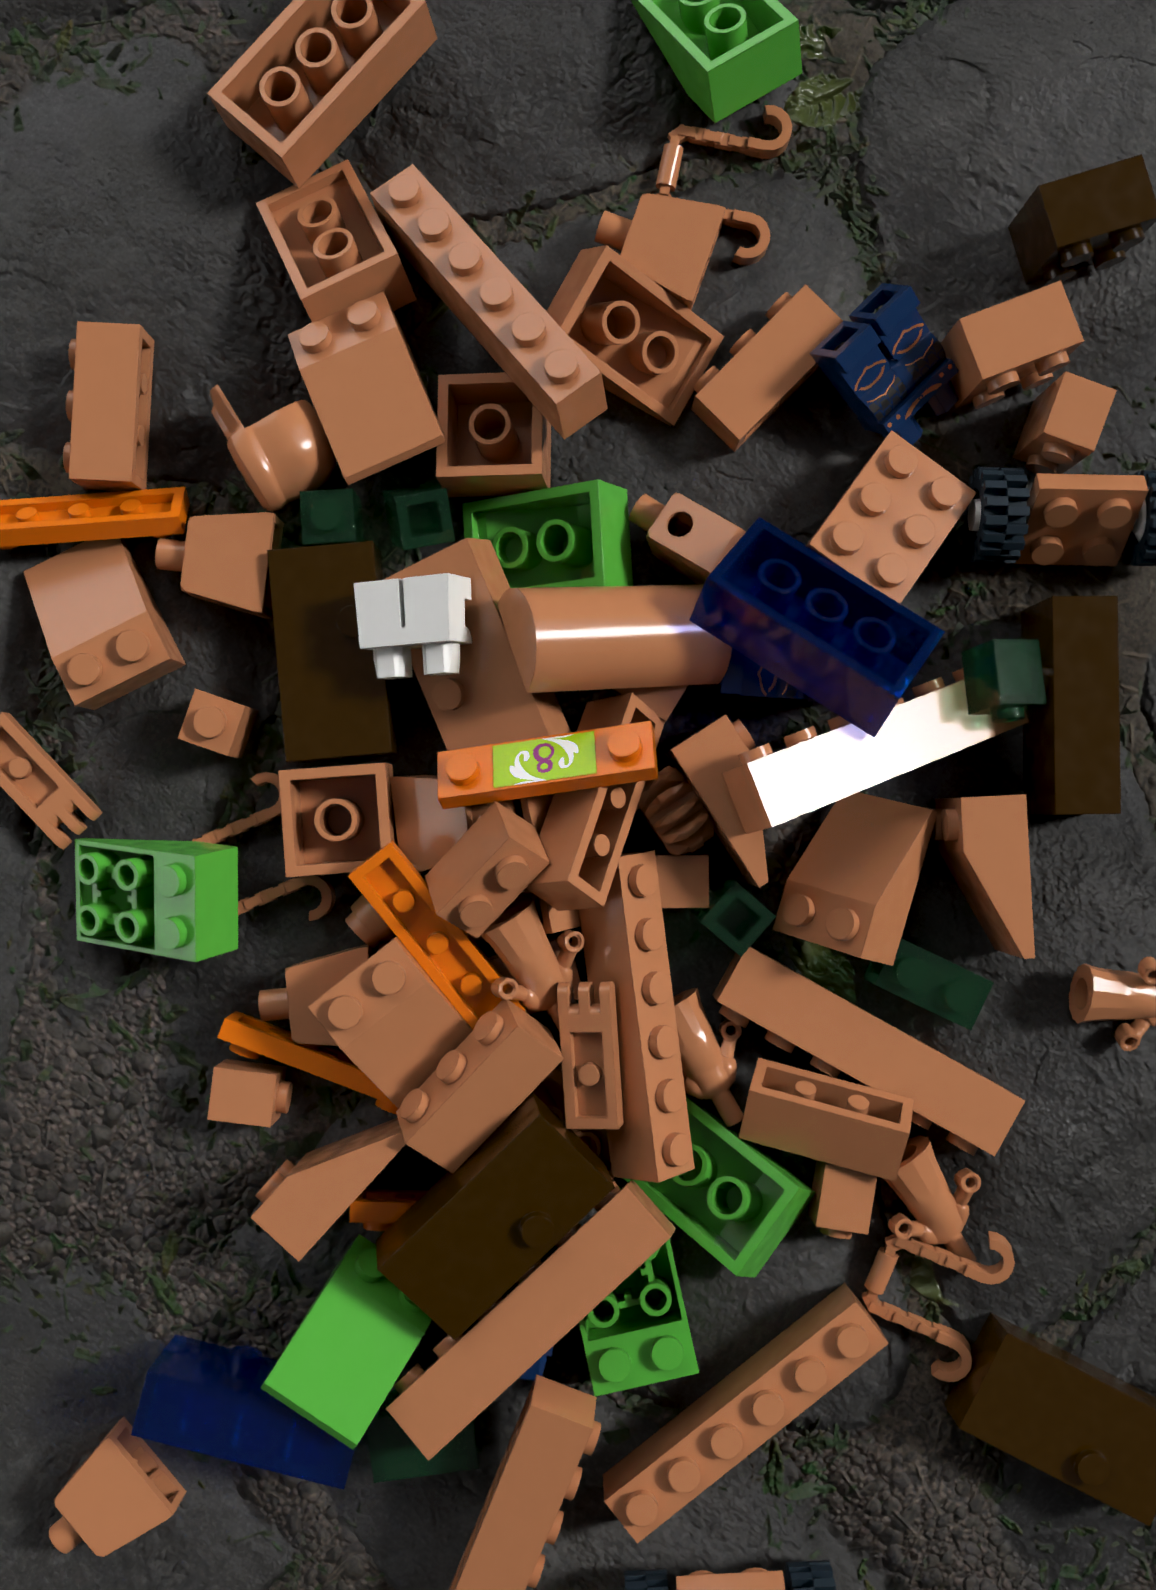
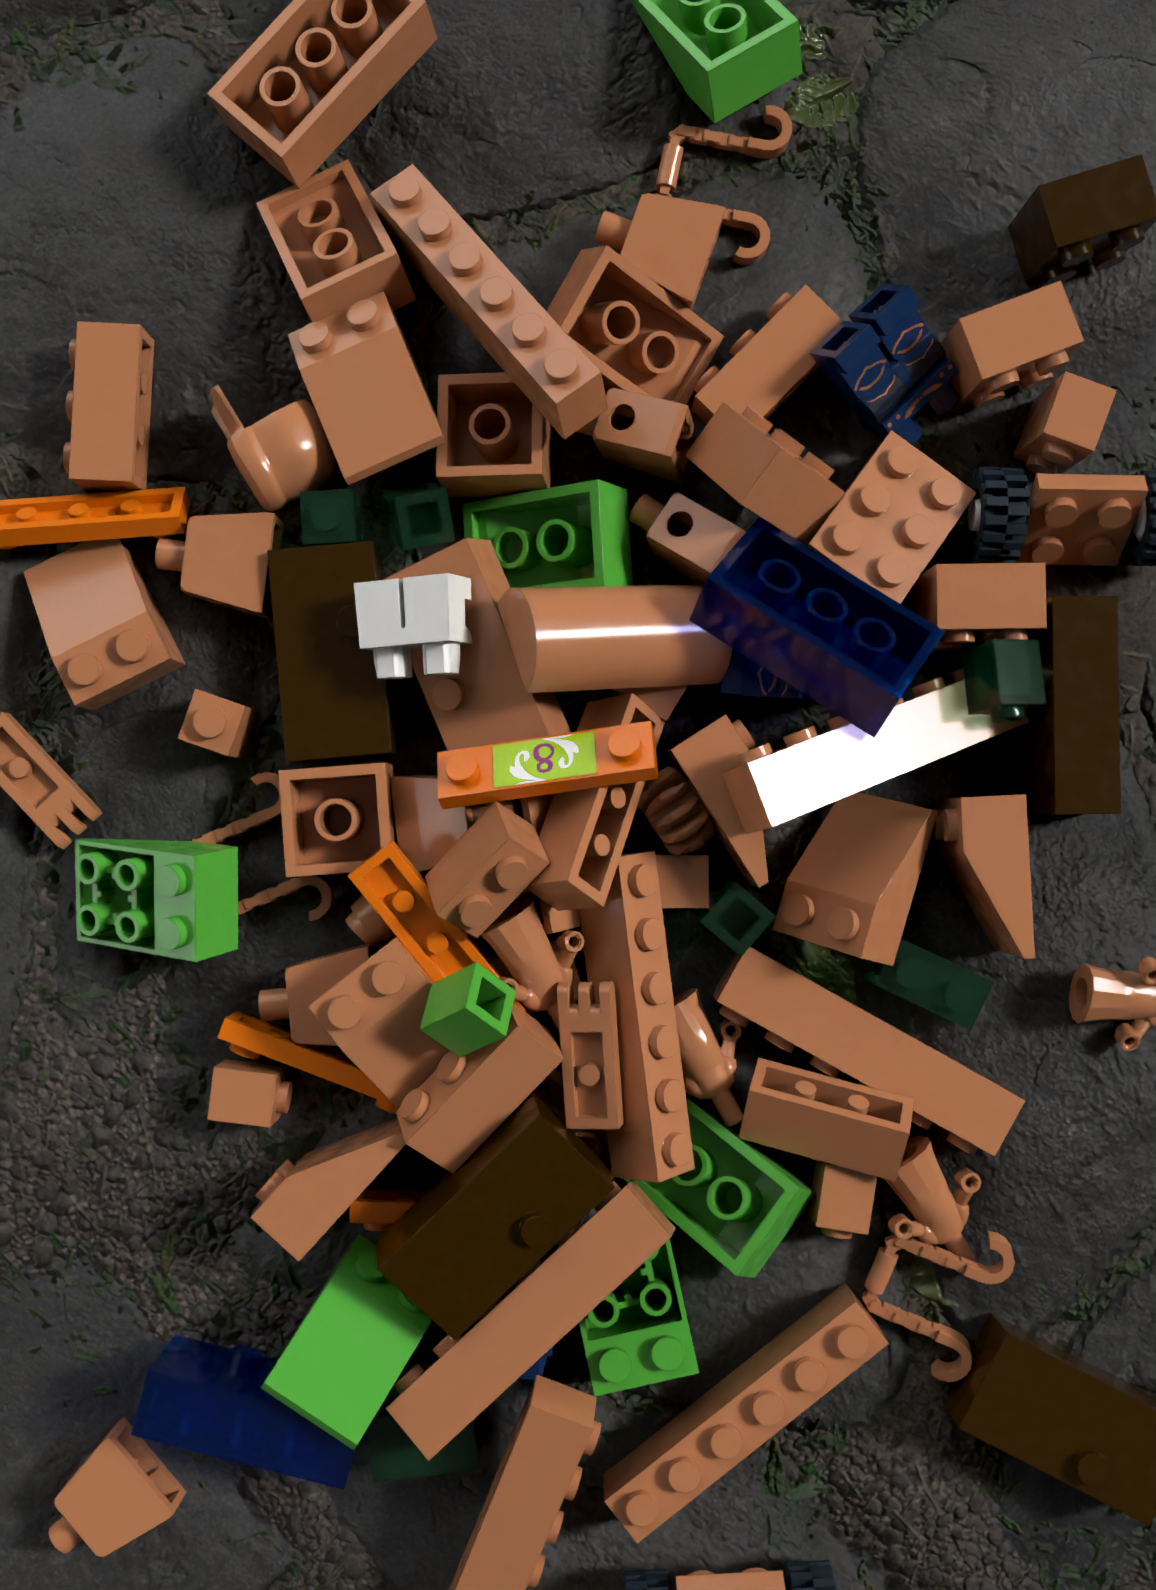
(468, 1010): none -> bright green brick
(644, 433): none -> nougat torso
(766, 471): none -> nougat brick
(982, 601): none -> nougat brick

